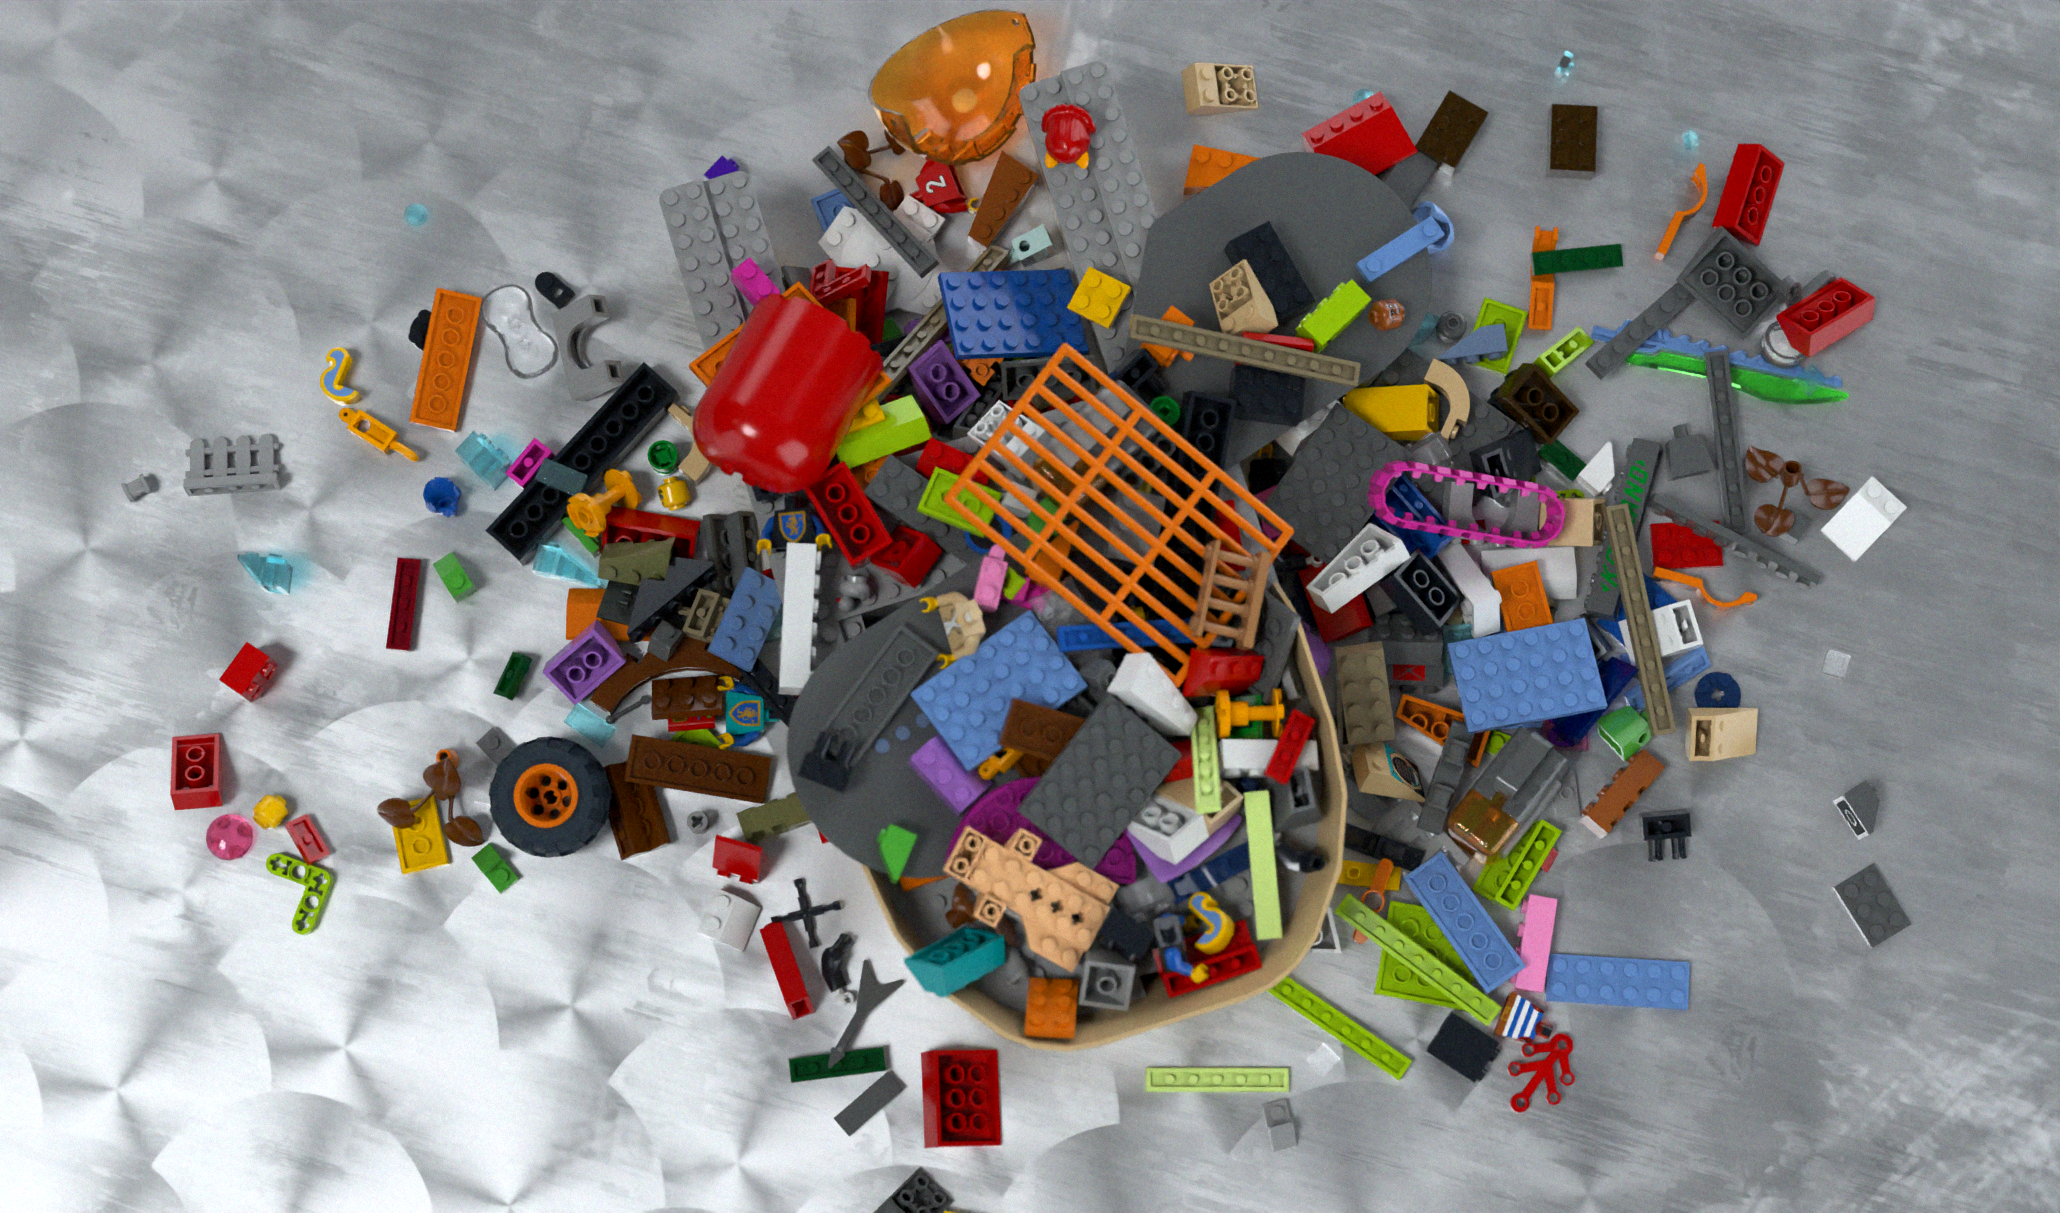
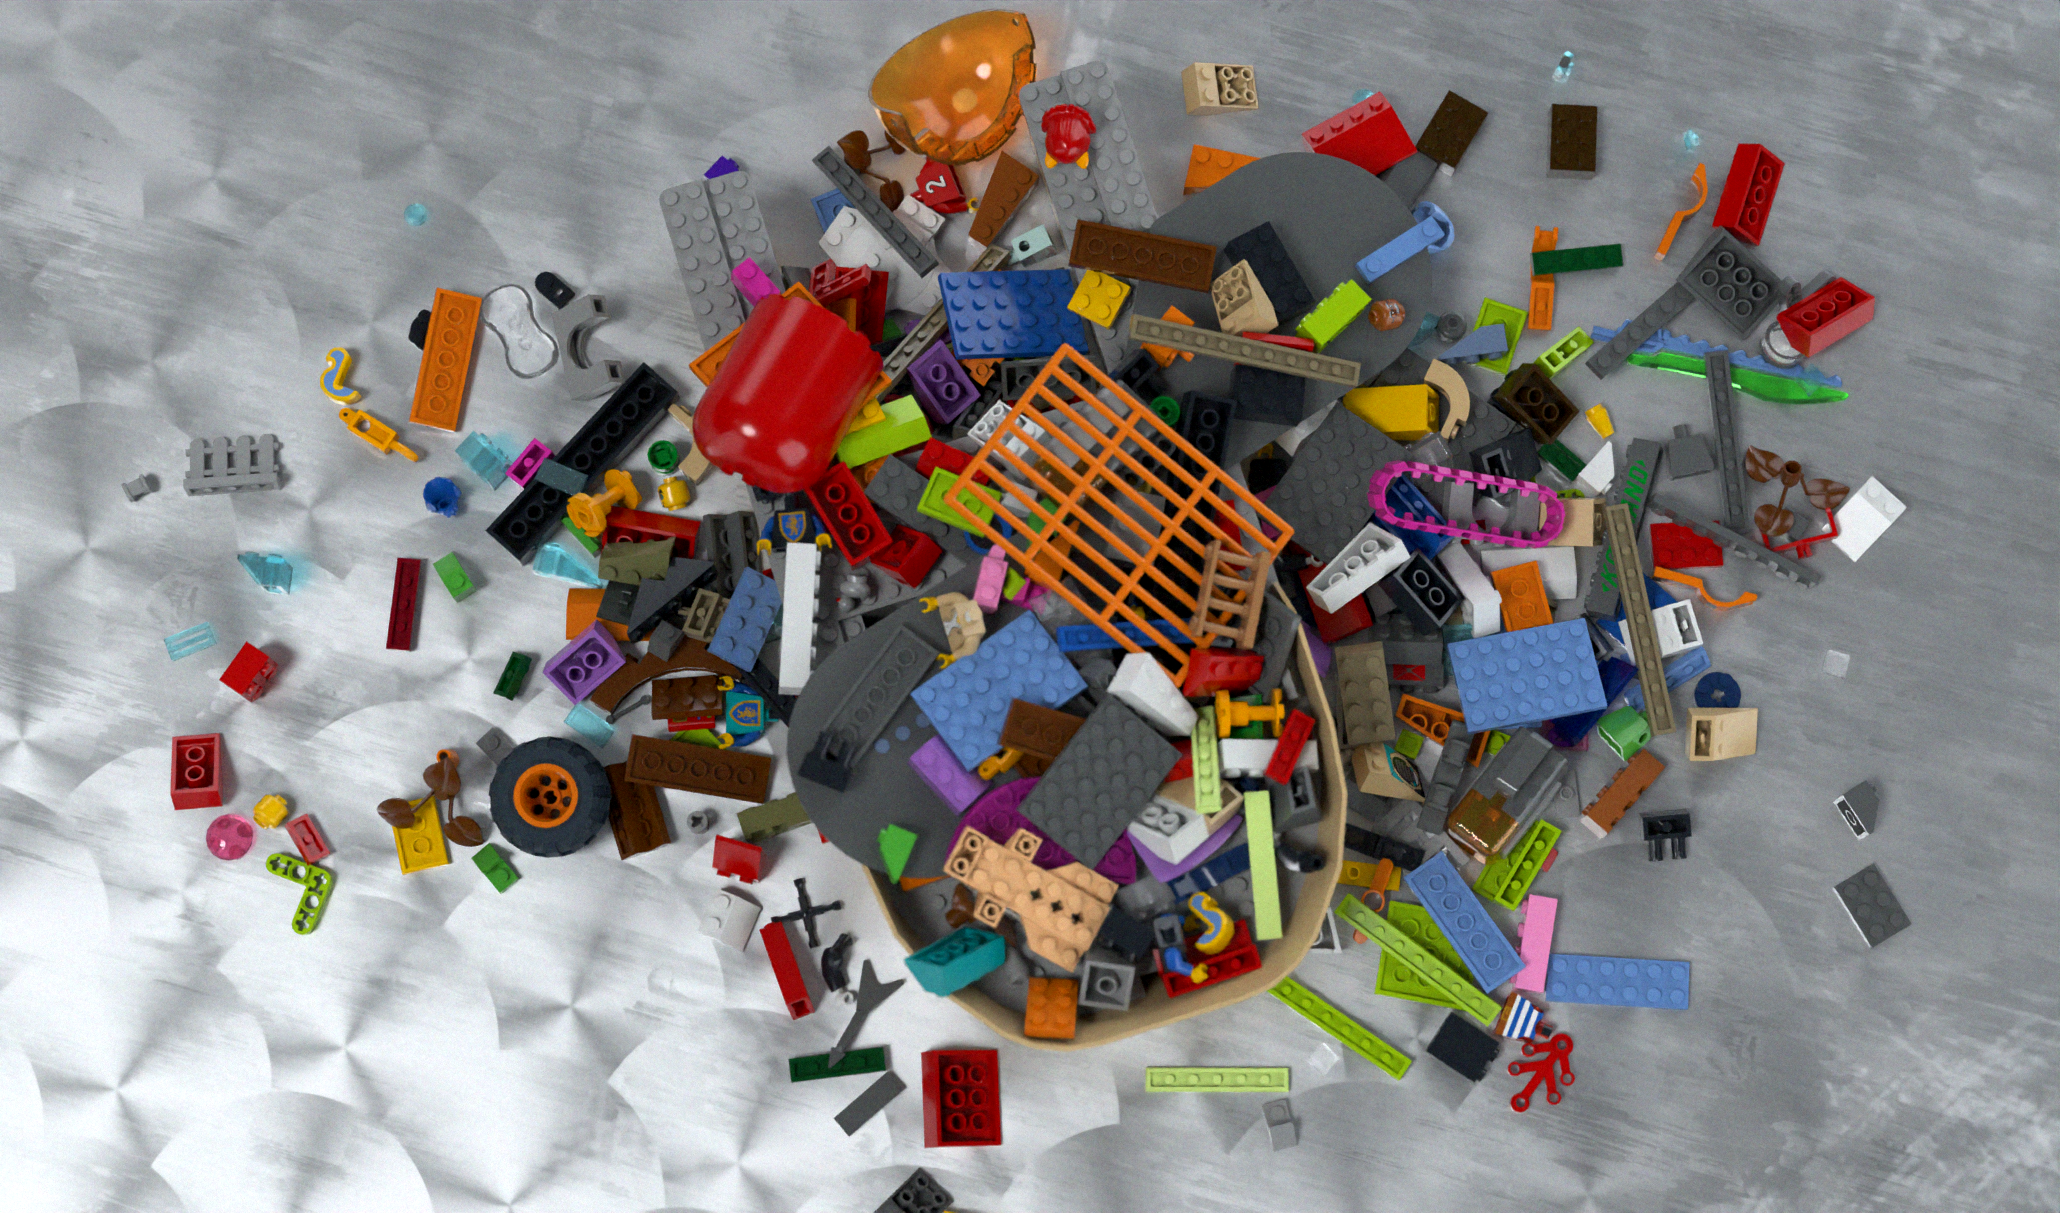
(204, 626): none -> clear light blue tile
(1142, 256): none -> reddish brown plate
(1408, 744): none -> lime plate
(1599, 420): none -> yellow cone
(1804, 545): none -> red piece

